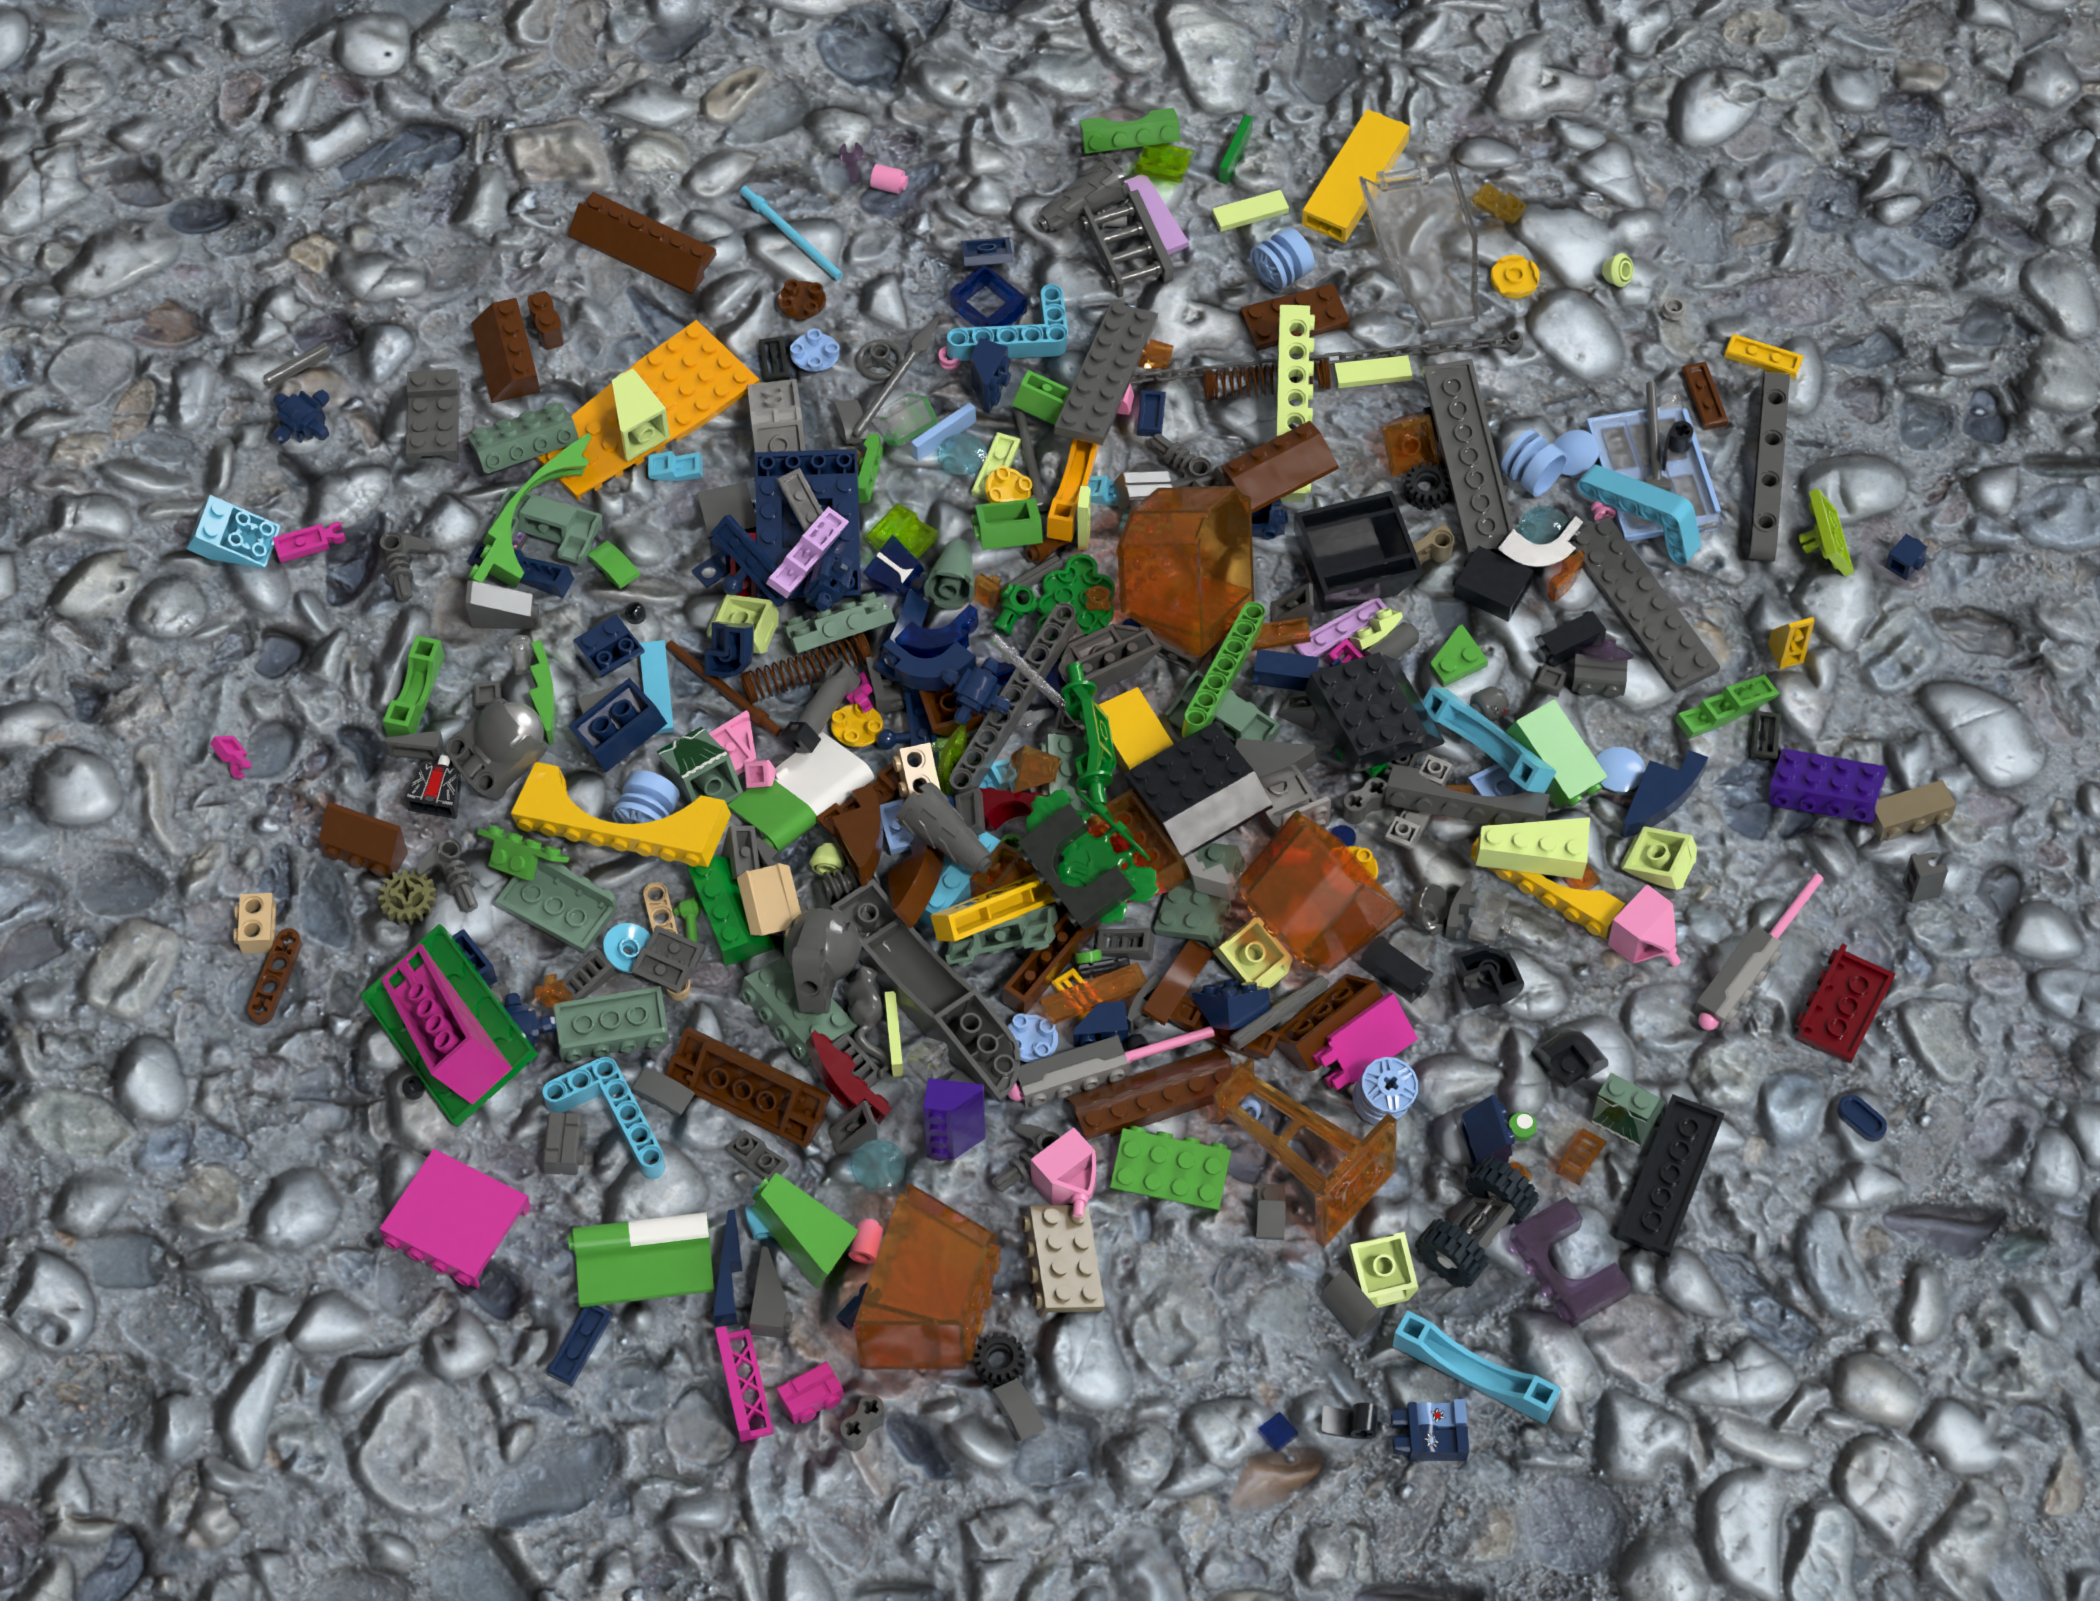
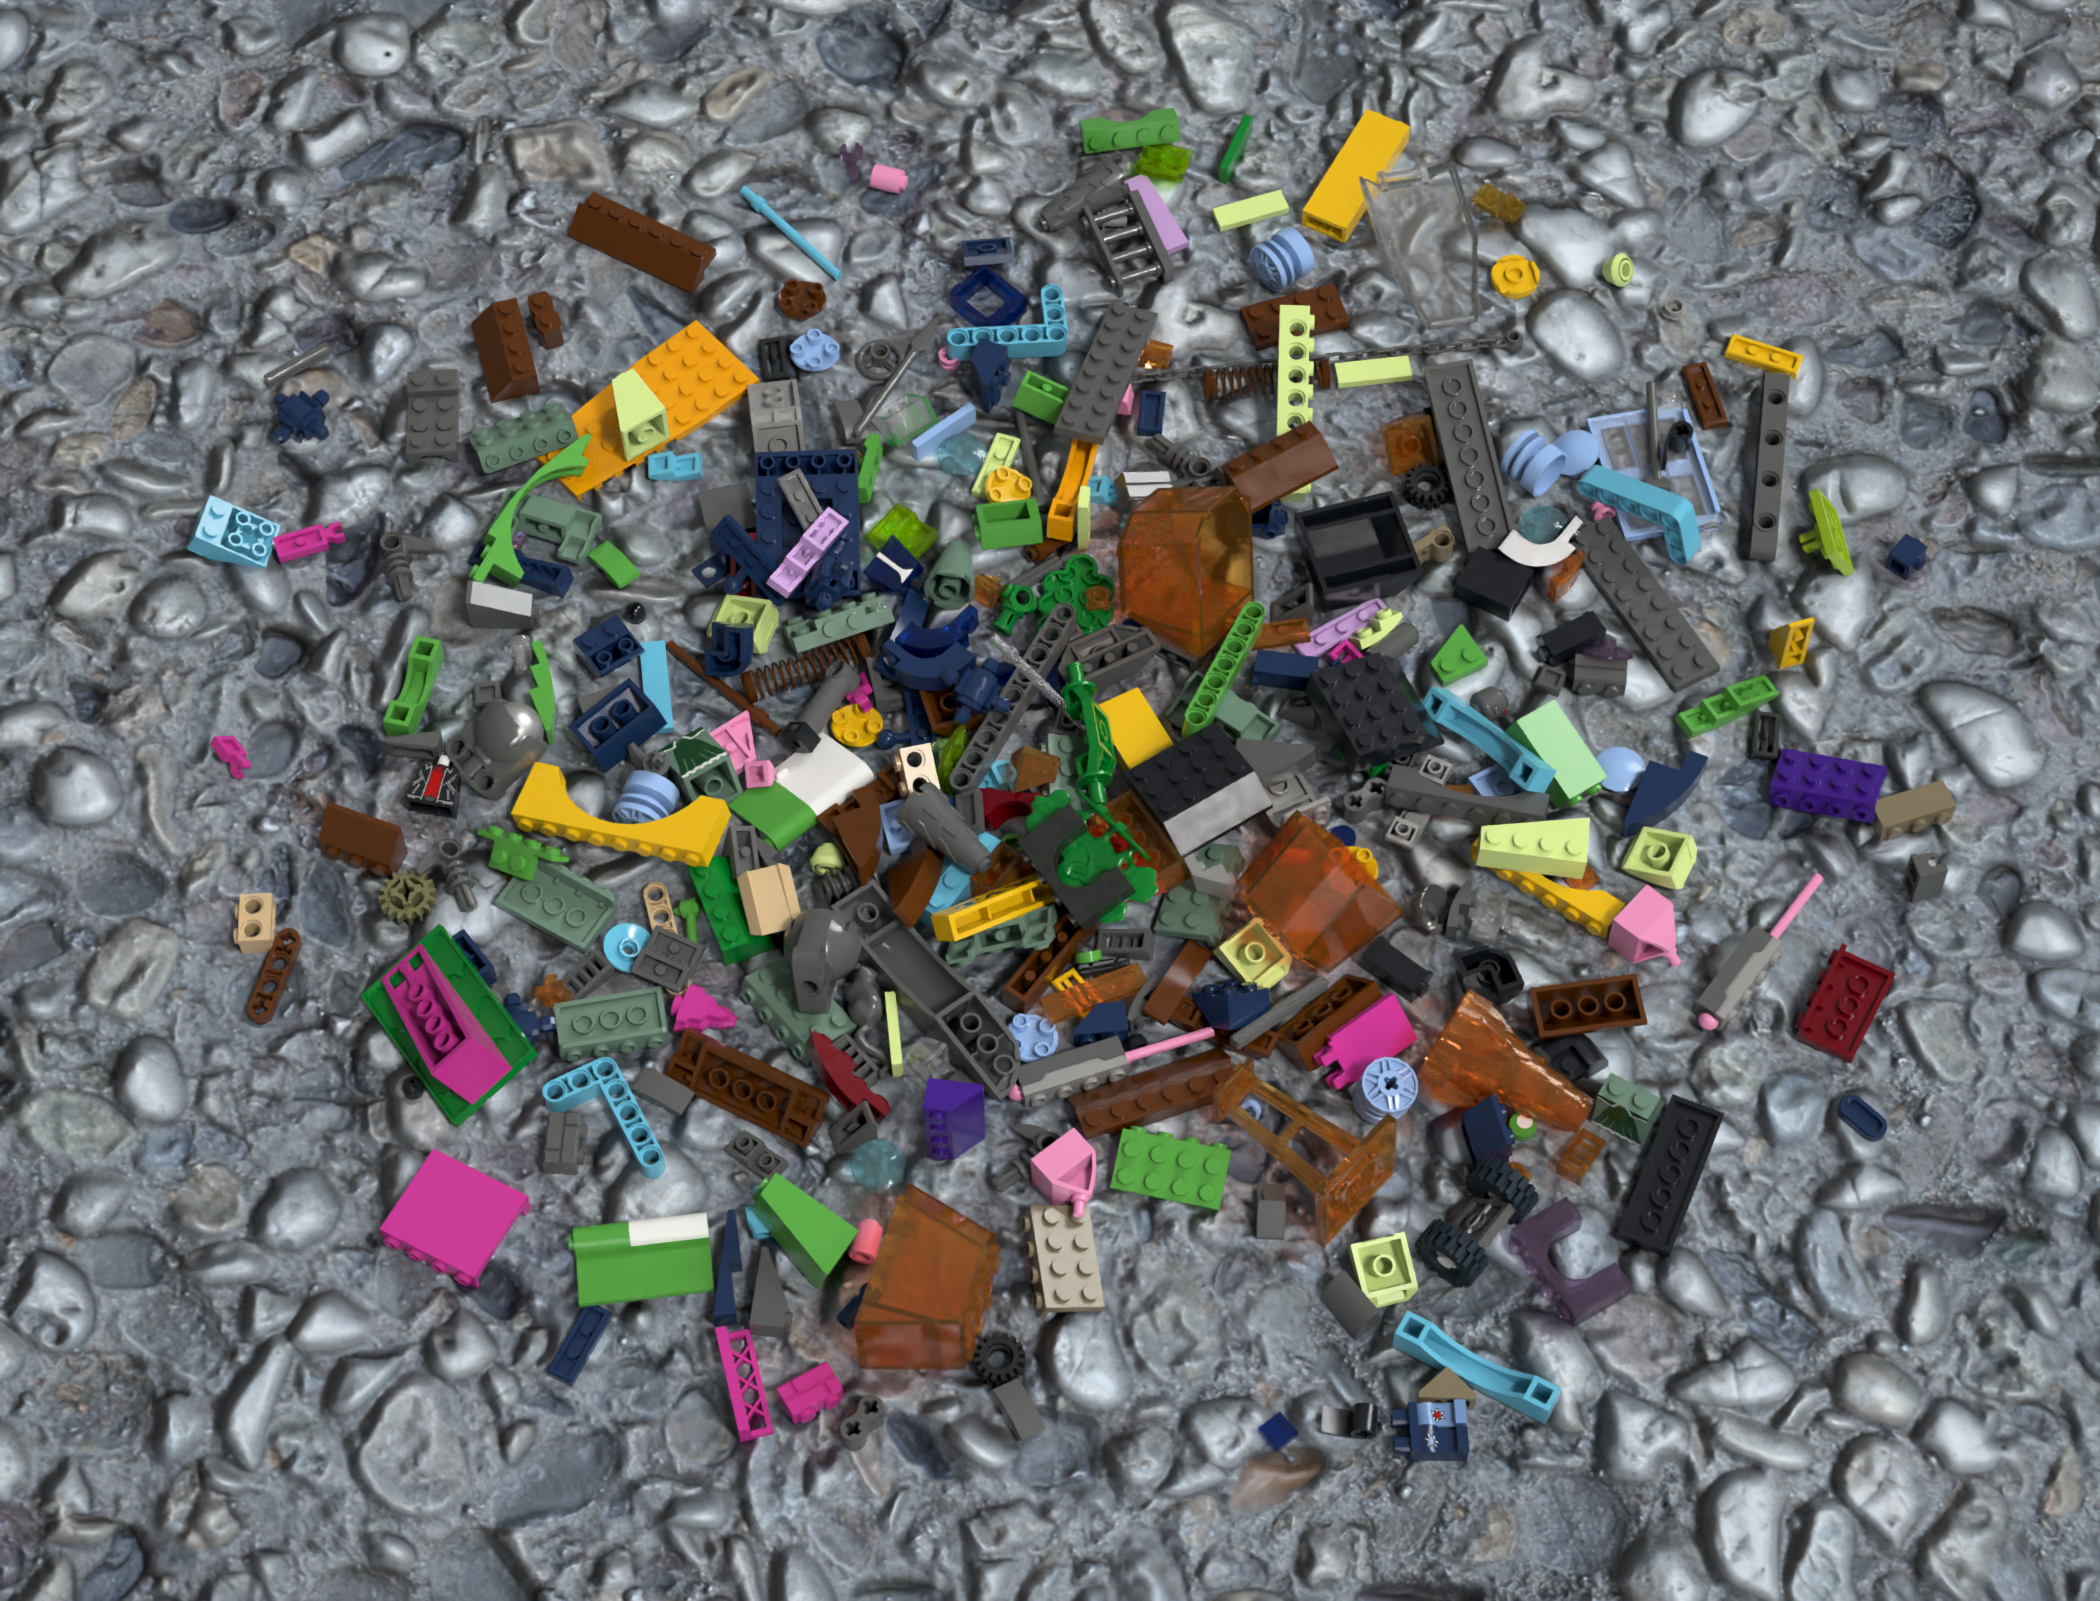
(654, 761): none -> dark grey piece
(700, 1011): none -> dark pink rock
(1446, 1388): none -> dark tan slope
(1485, 1057): none -> clear orange cone
(1586, 1006): none -> reddish brown slope

